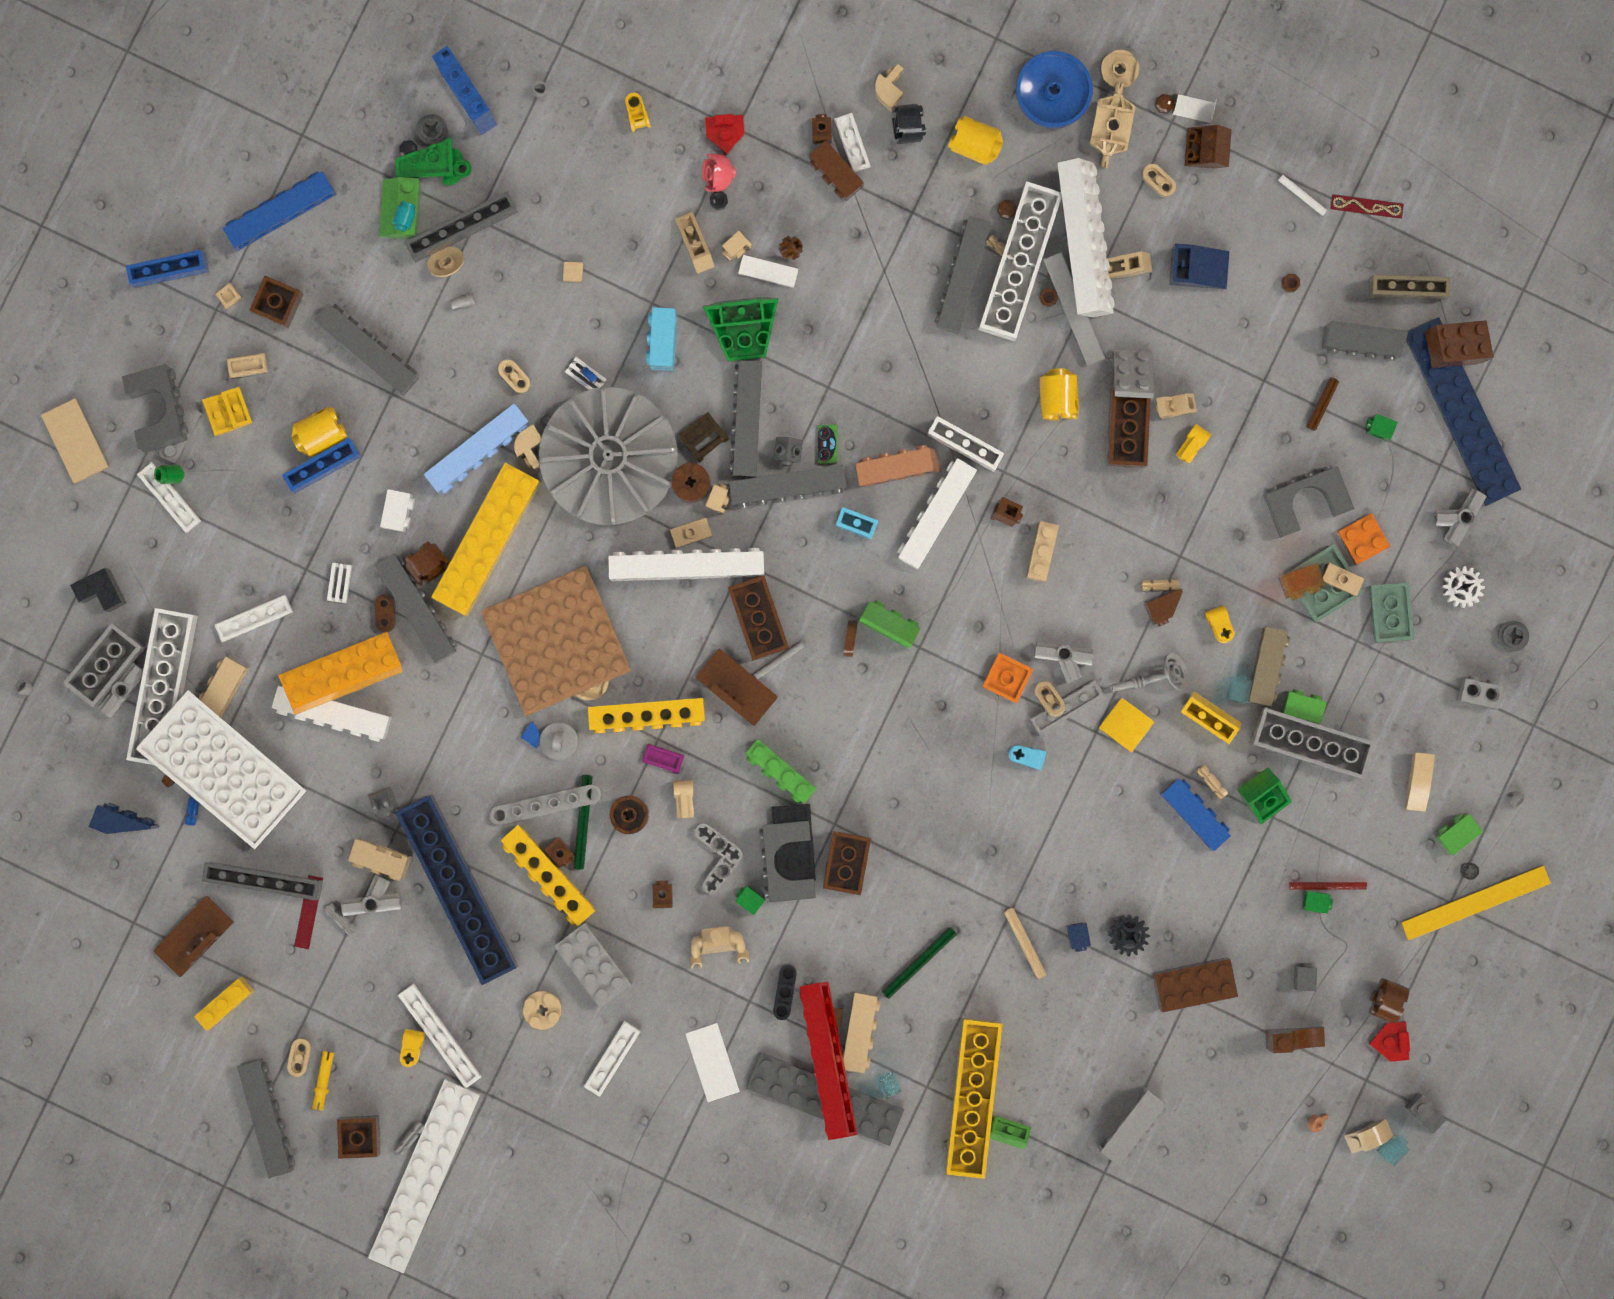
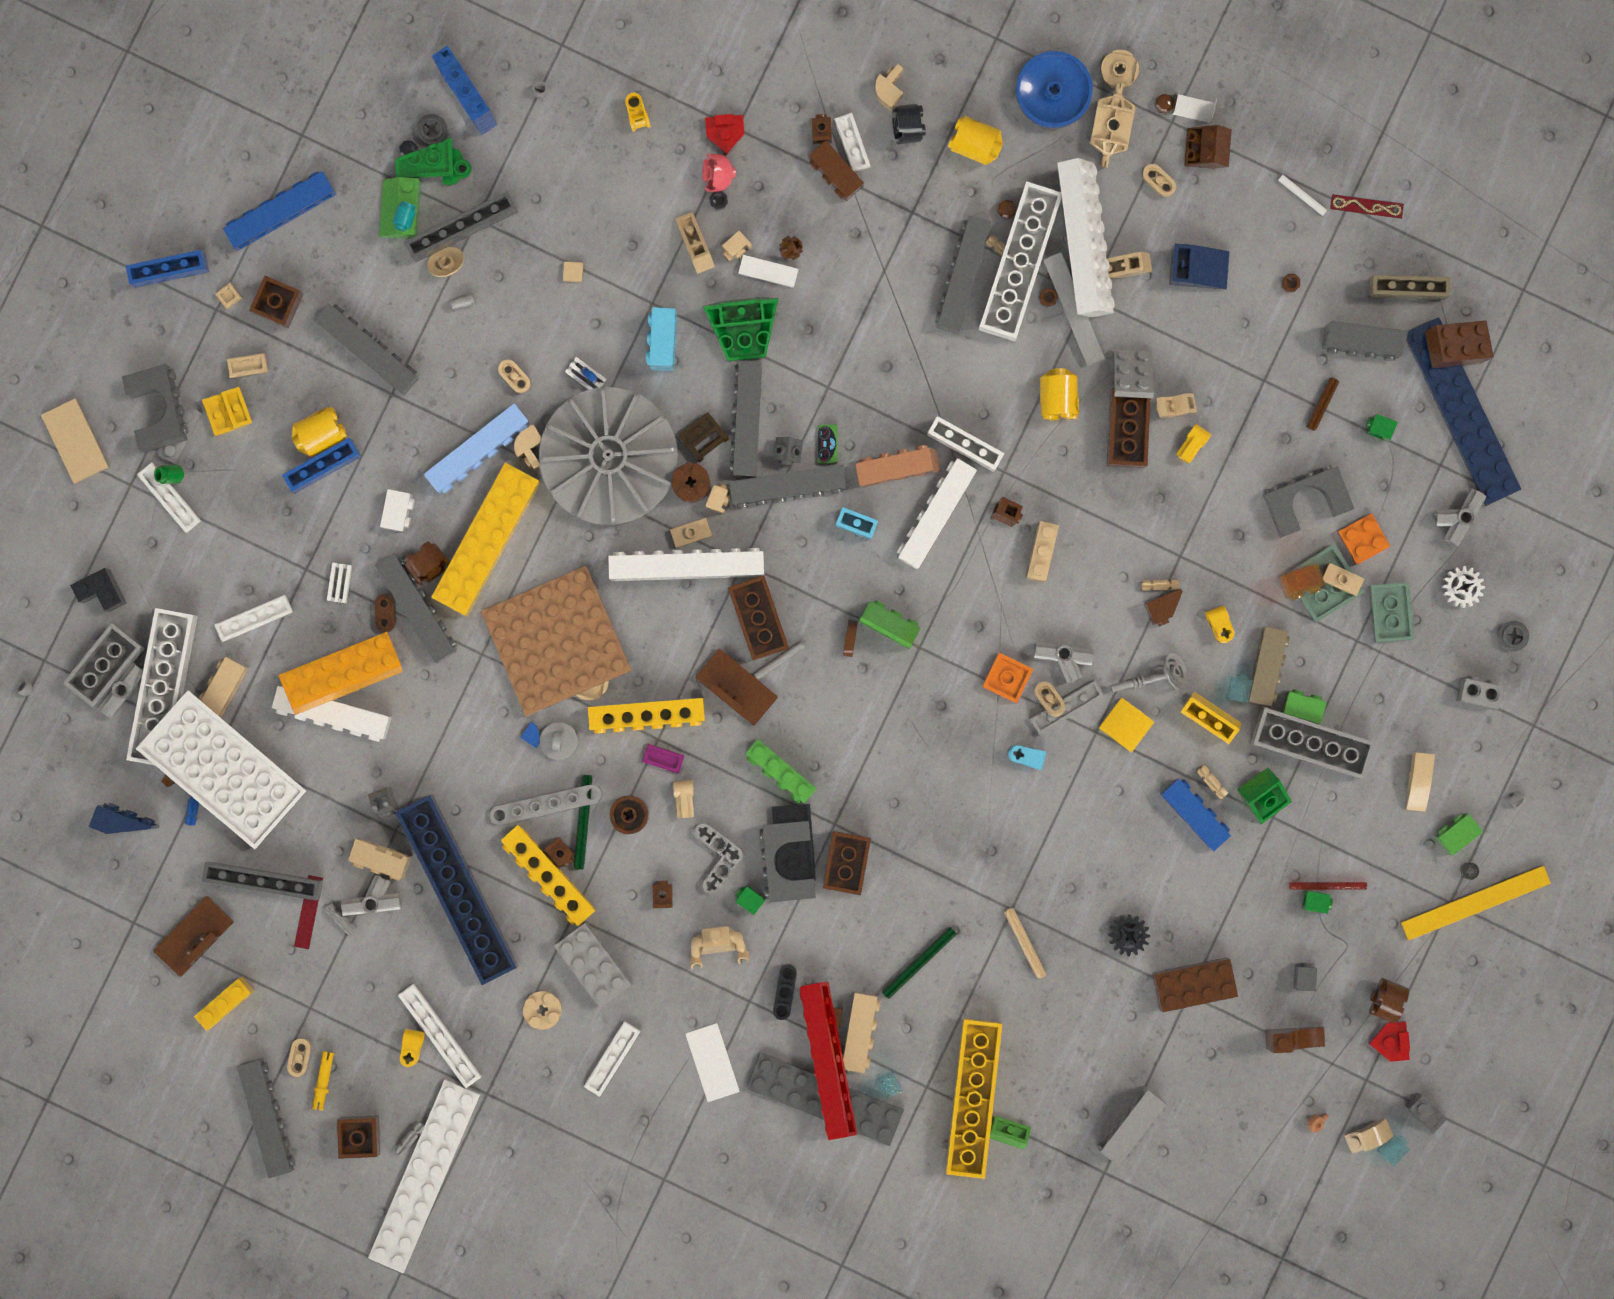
(1078, 936): dark blue brick -> none

